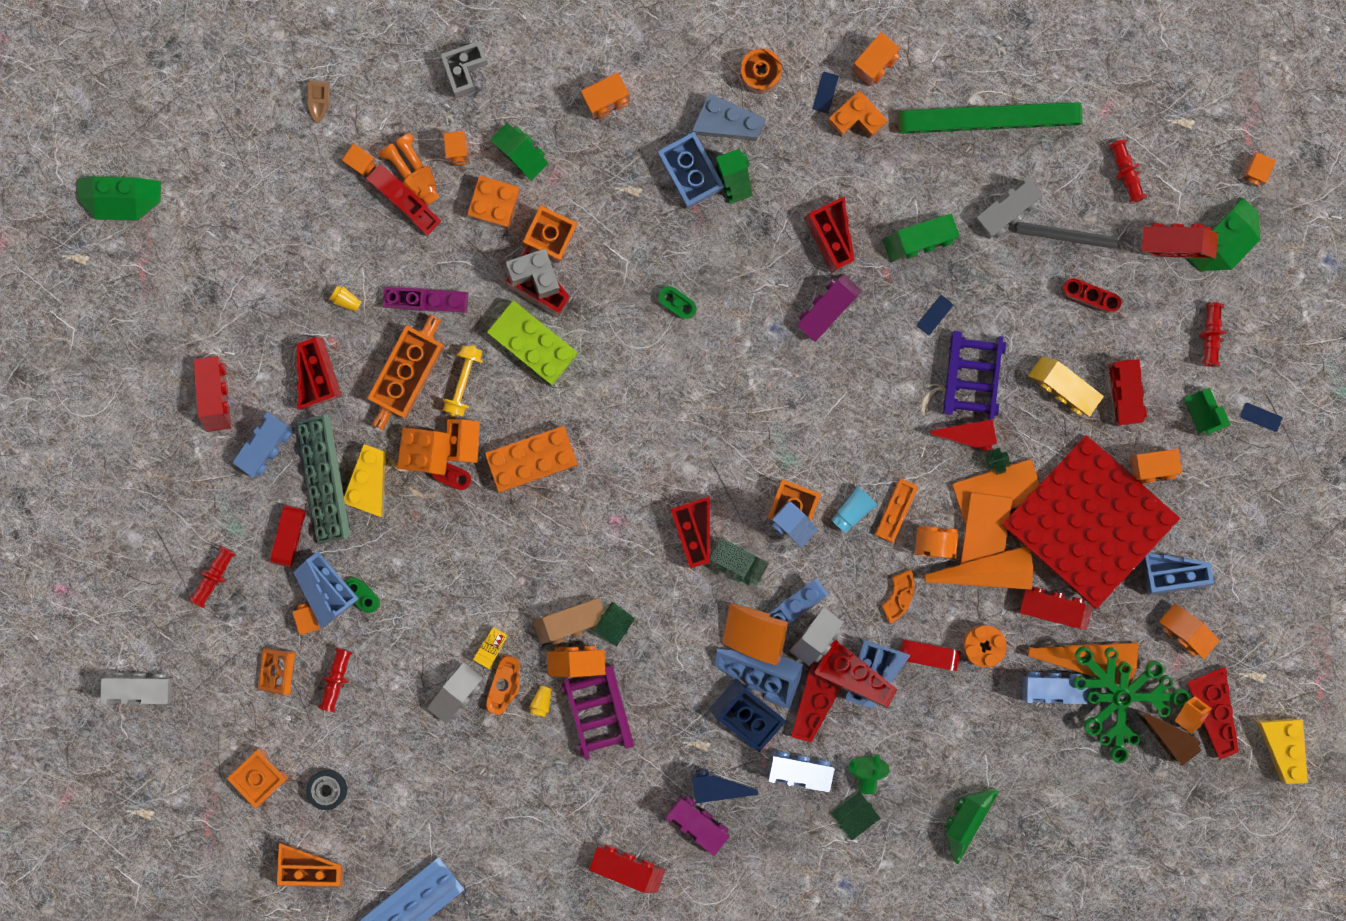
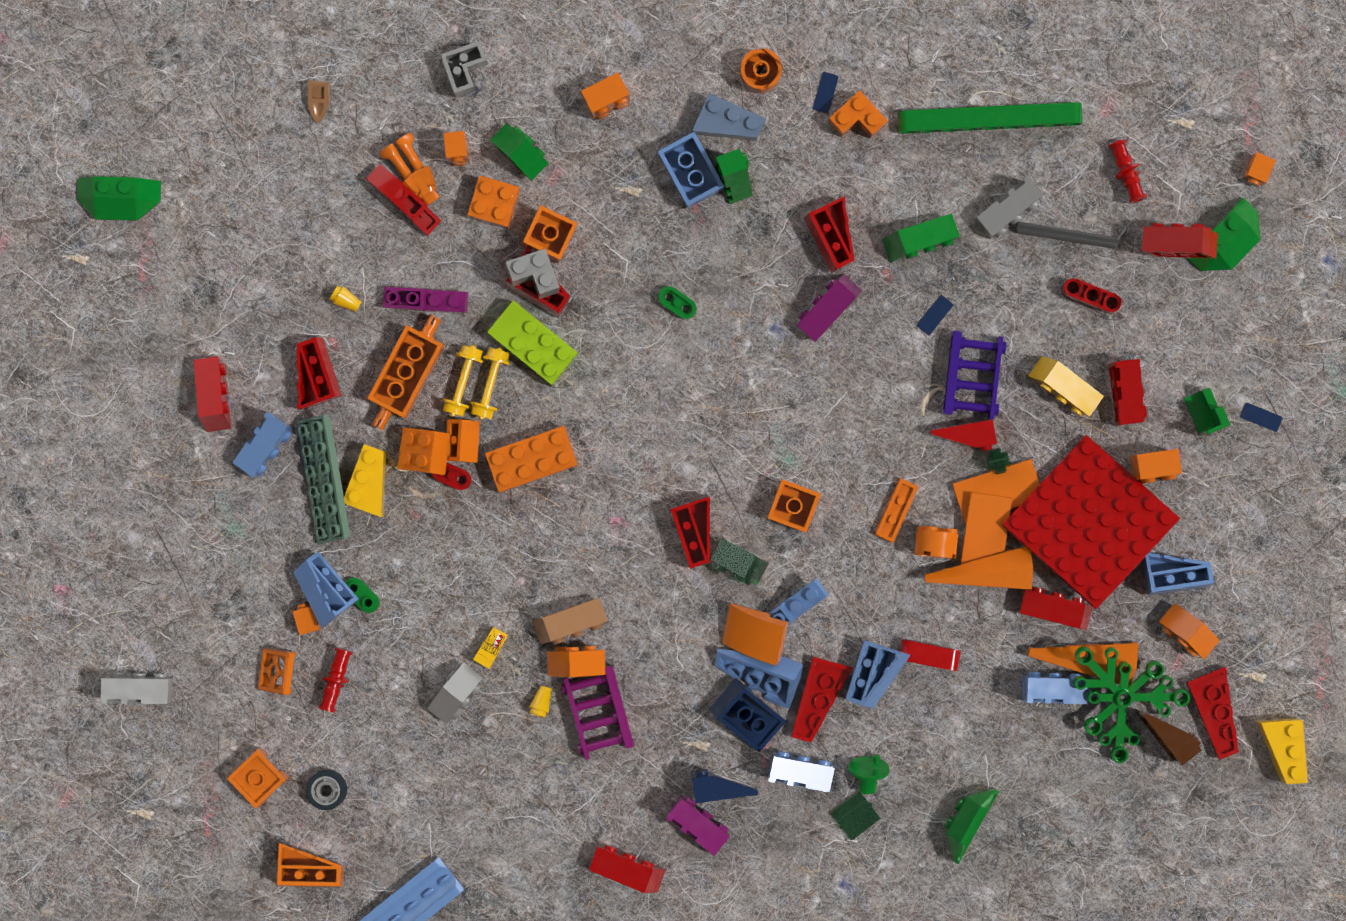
(212, 576): red piece -> none
(287, 536): red beam -> none
(359, 160): orange brick -> none
(497, 357): none -> yellow piece
(498, 700): orange piece -> none
(614, 624): clear green piece -> none
(794, 524): medium blue wedge -> none
(817, 637): light grey brick -> none
(852, 674): red wing -> none
(854, 509): medium azure plant -> none
(875, 59): orange brick -> none
(901, 596): orange tile -> none
(973, 650): orange brick -> none
(1192, 715): orange brick -> none
(1212, 334): red piece -> none

